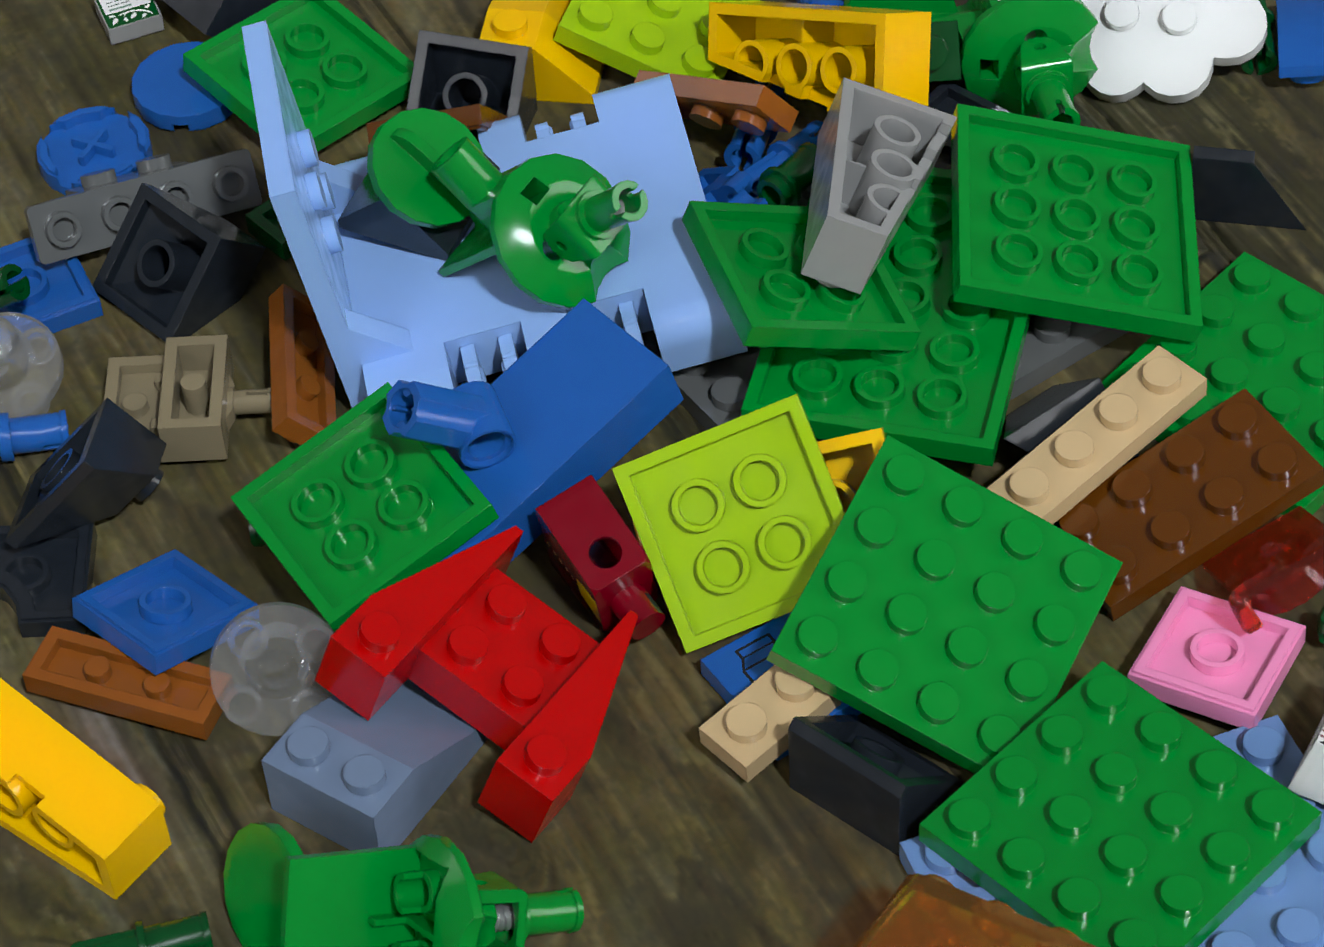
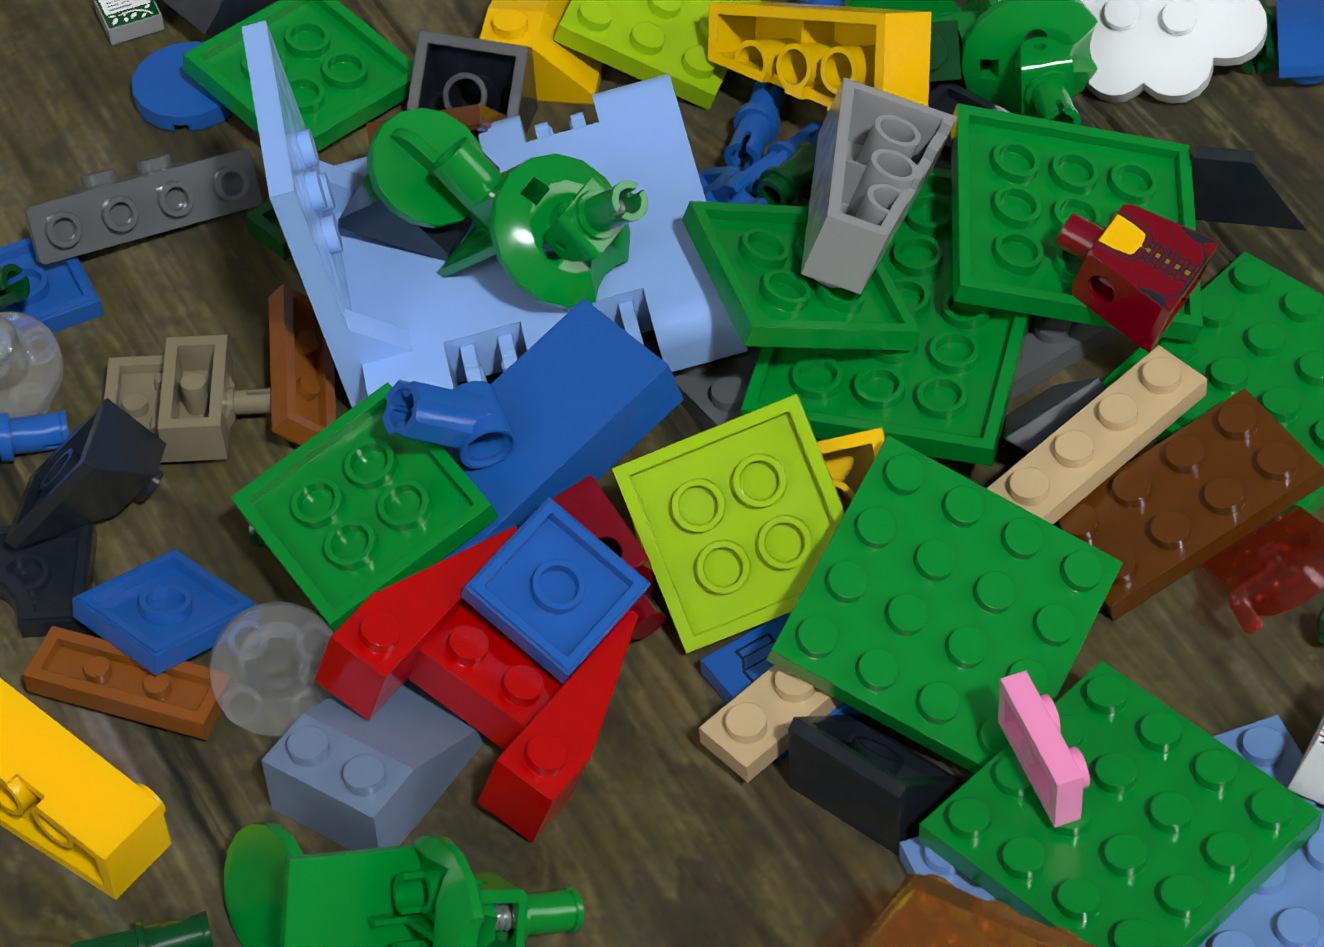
(91, 142): blue tile -> none
(176, 264): black slope -> none
(555, 590): none -> blue tile
(721, 102): dark orange plate -> none
(1035, 736): none -> bright pink plate
(1136, 269): none -> dark red torso
(1211, 665): bright pink plate -> none

